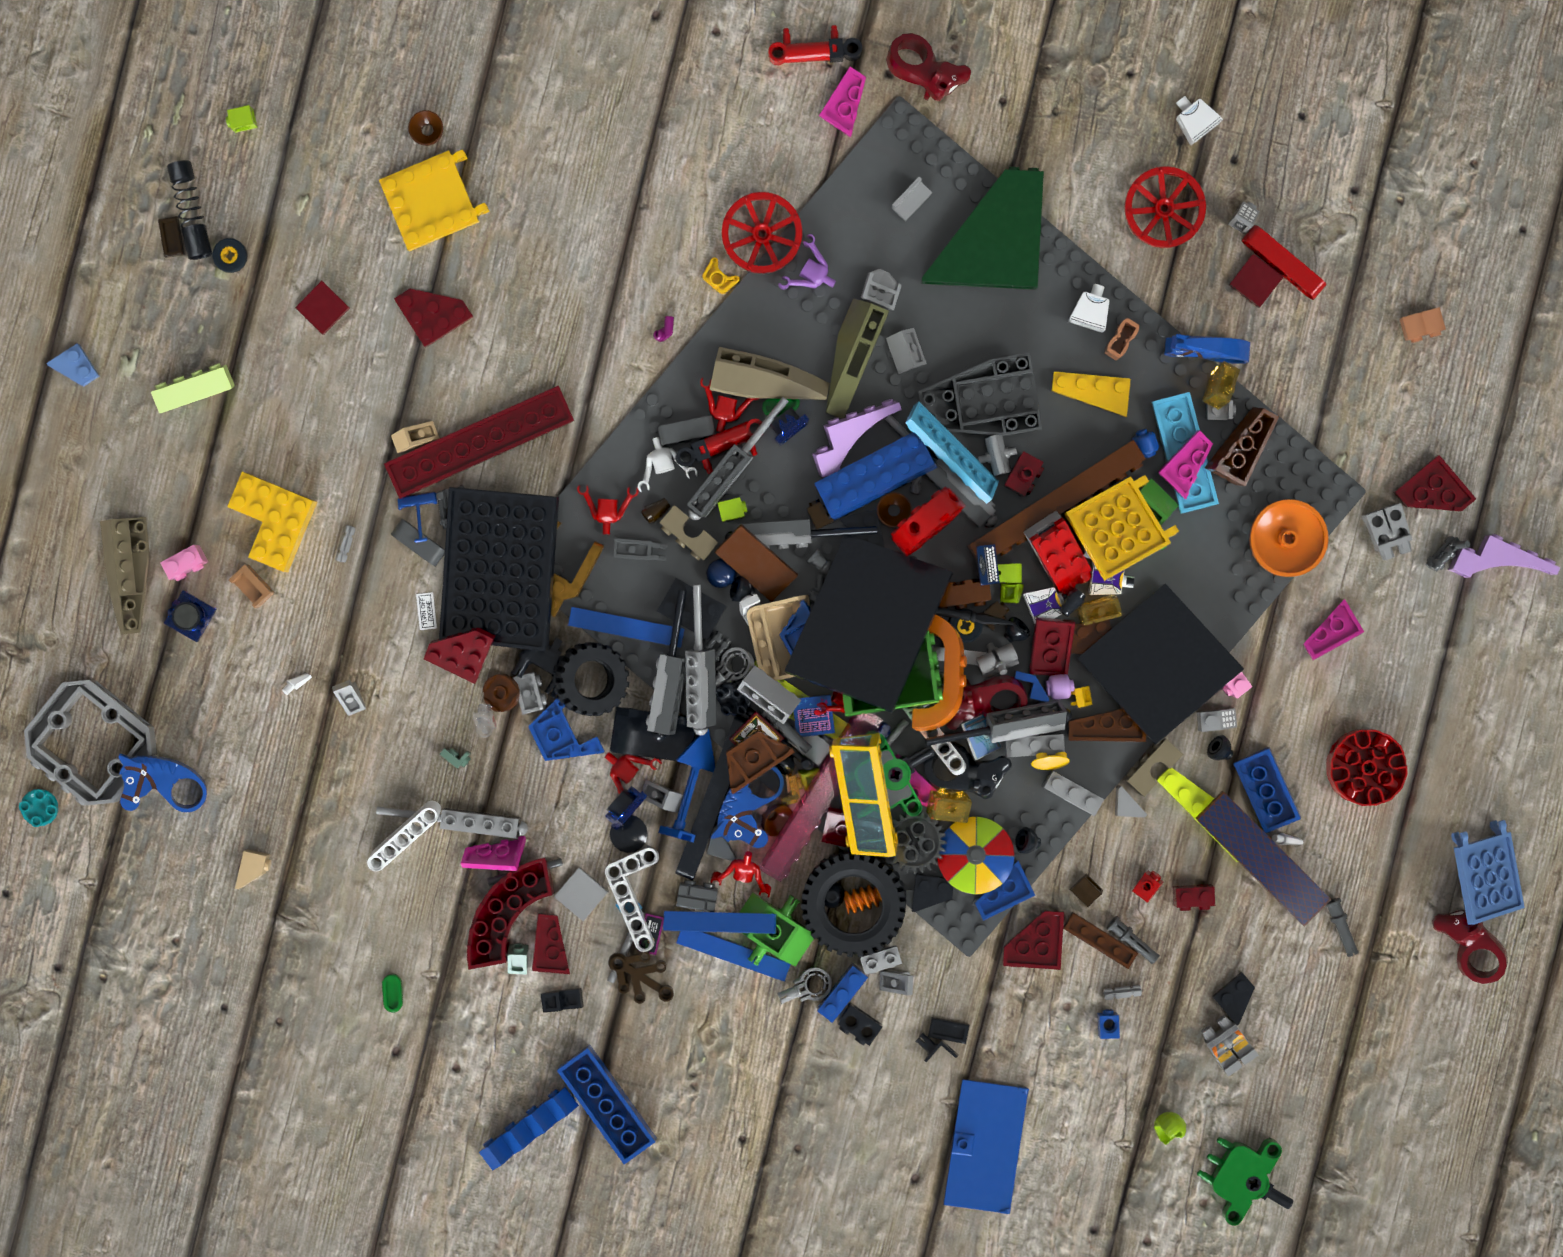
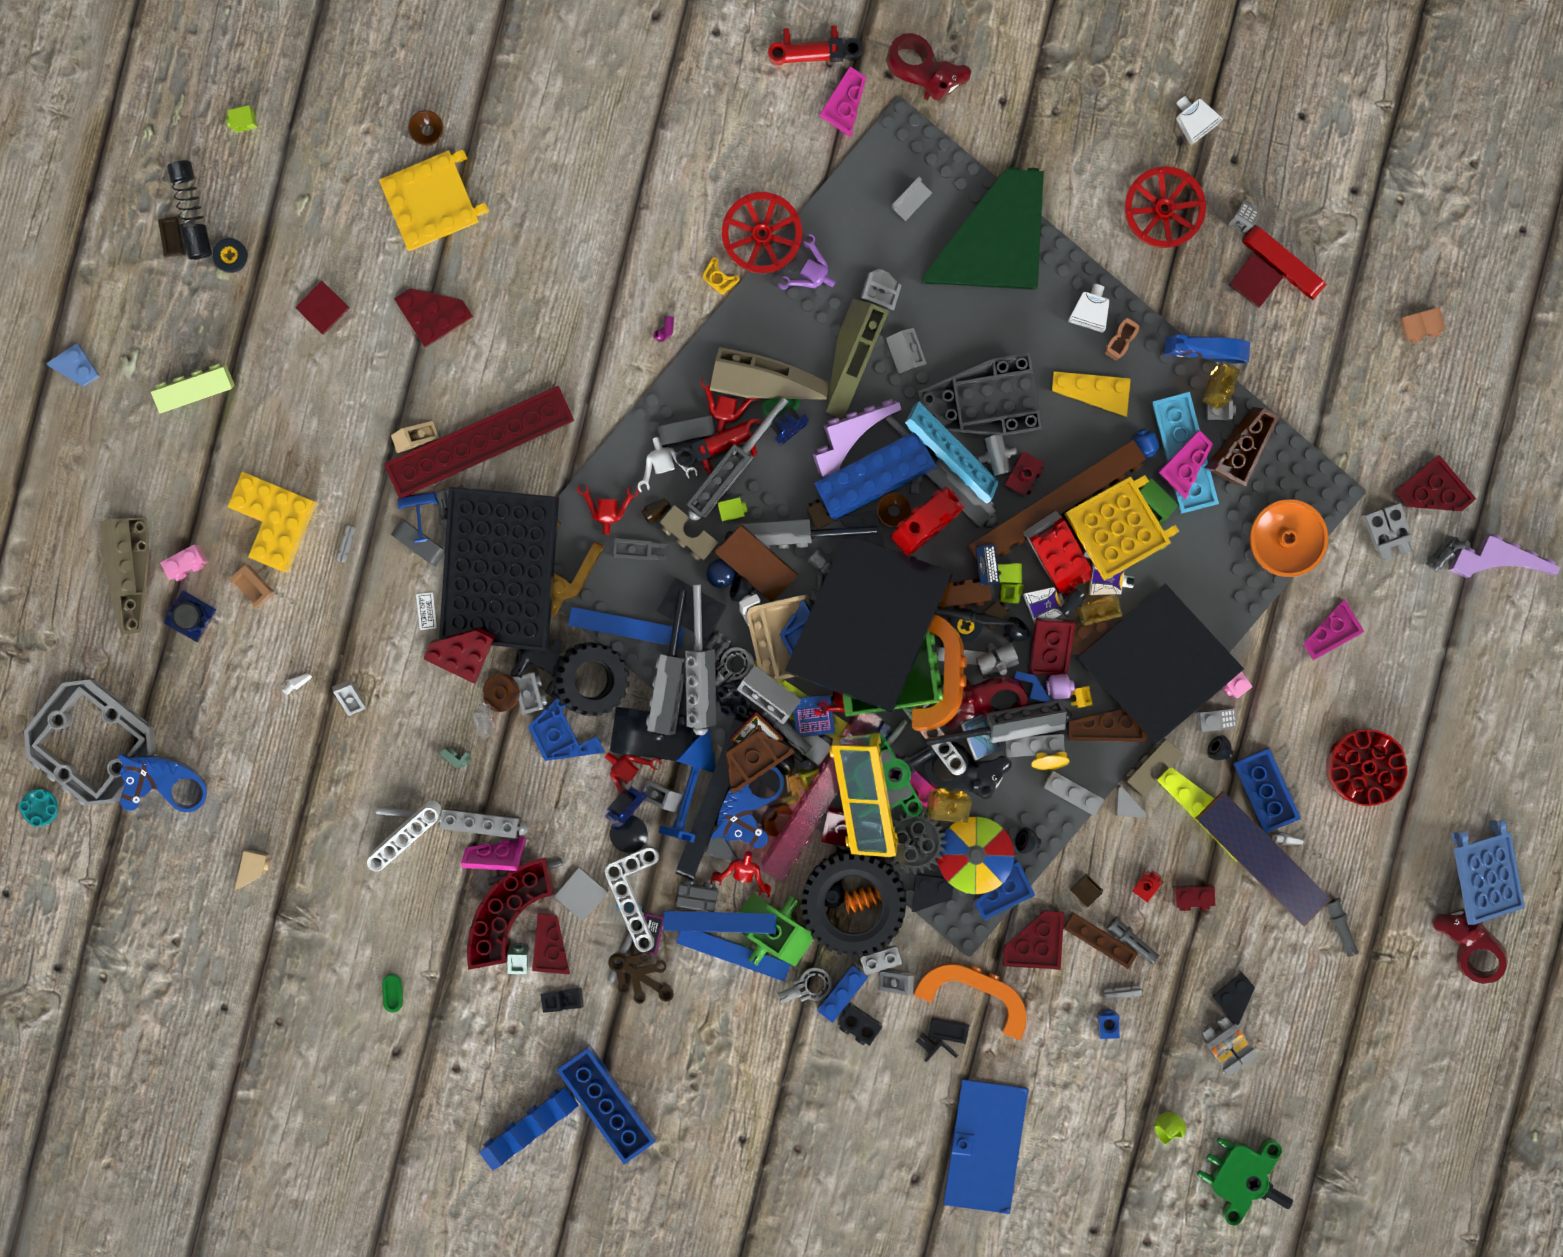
(972, 976): none -> orange arch

